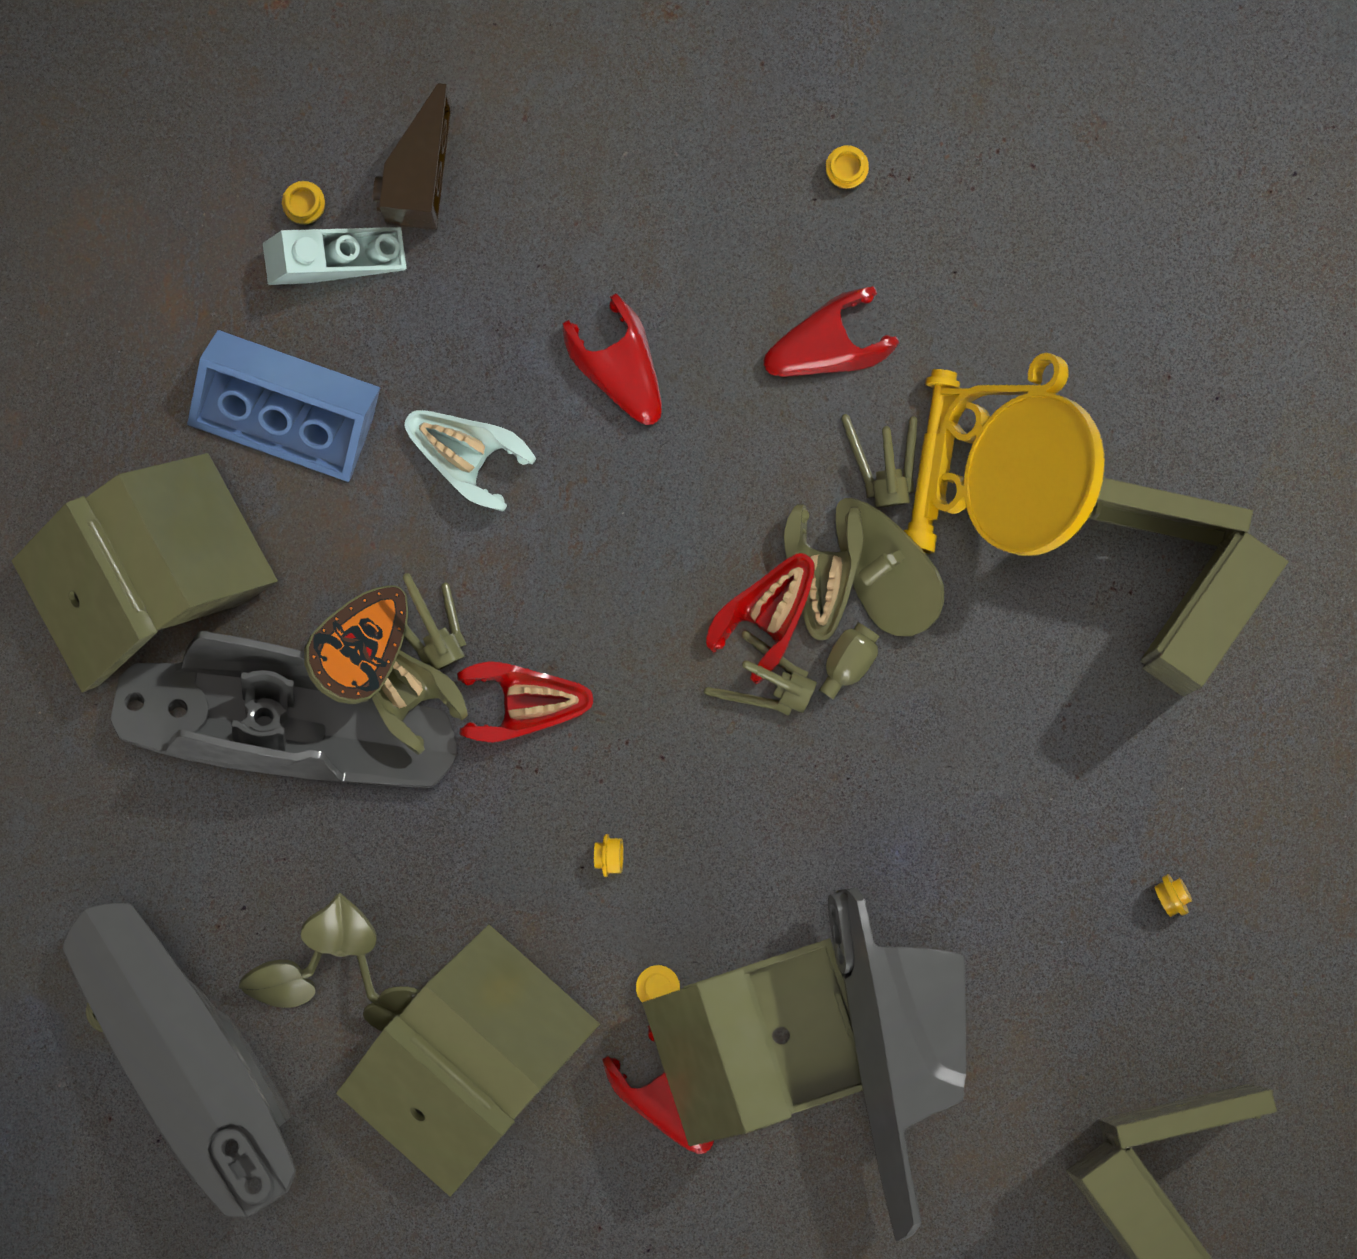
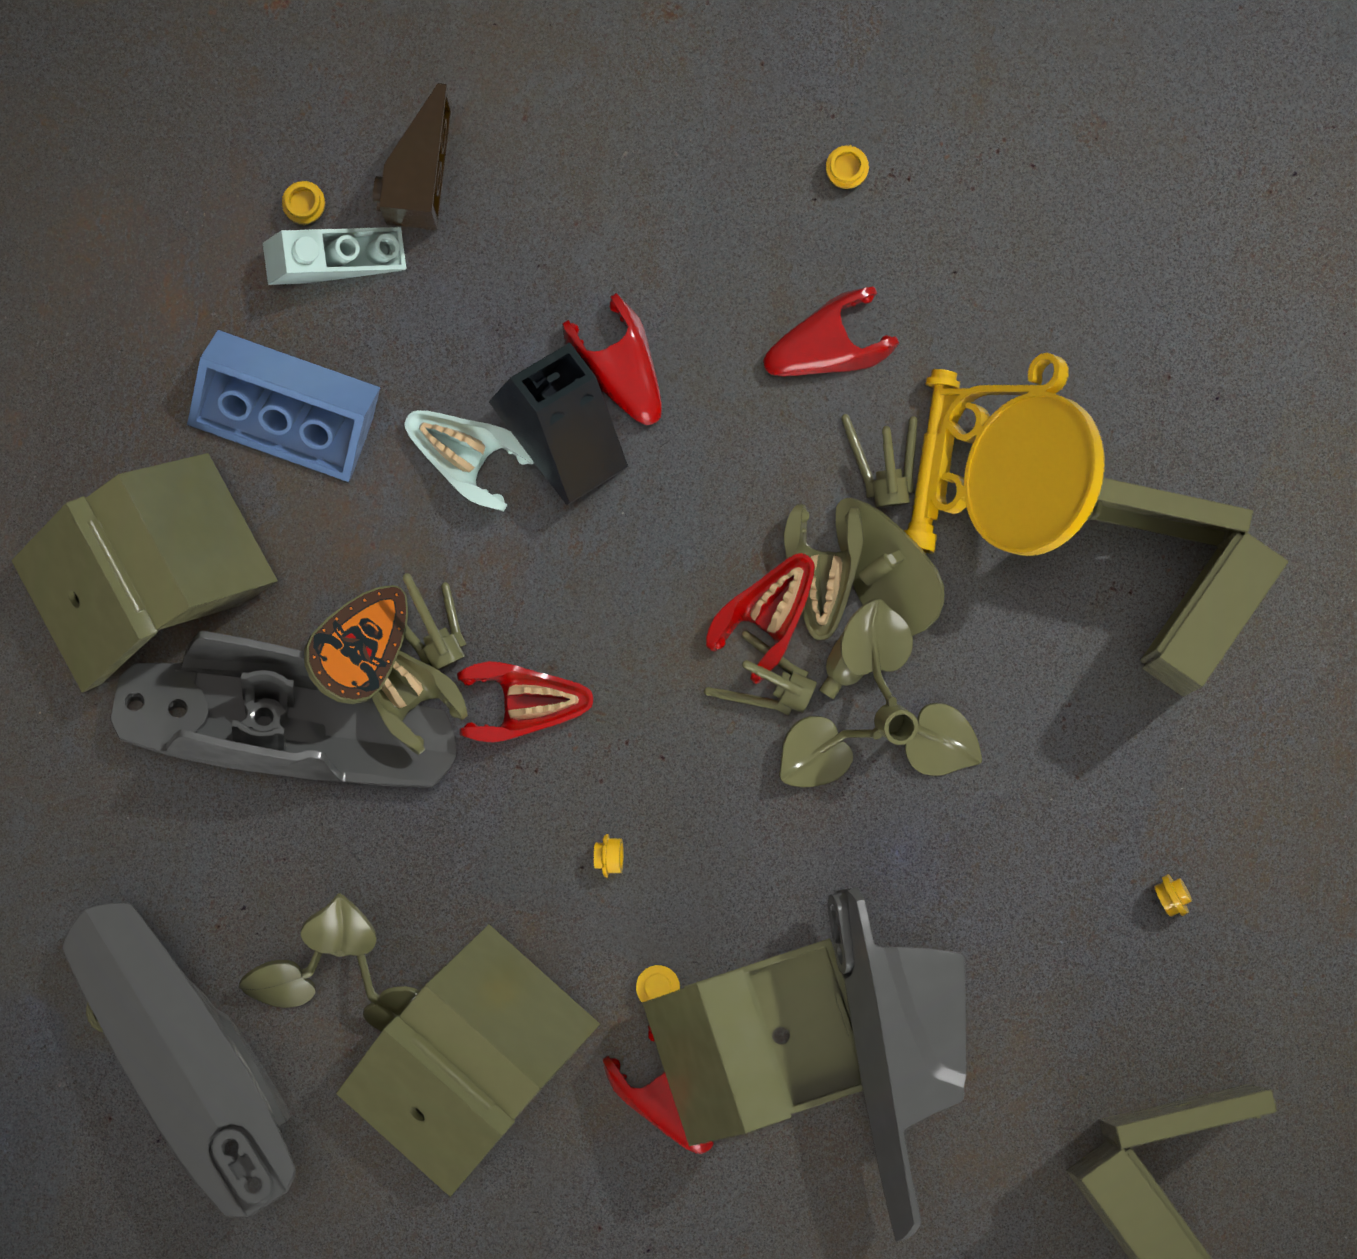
(562, 423): none -> black slope
(934, 742): none -> olive plant

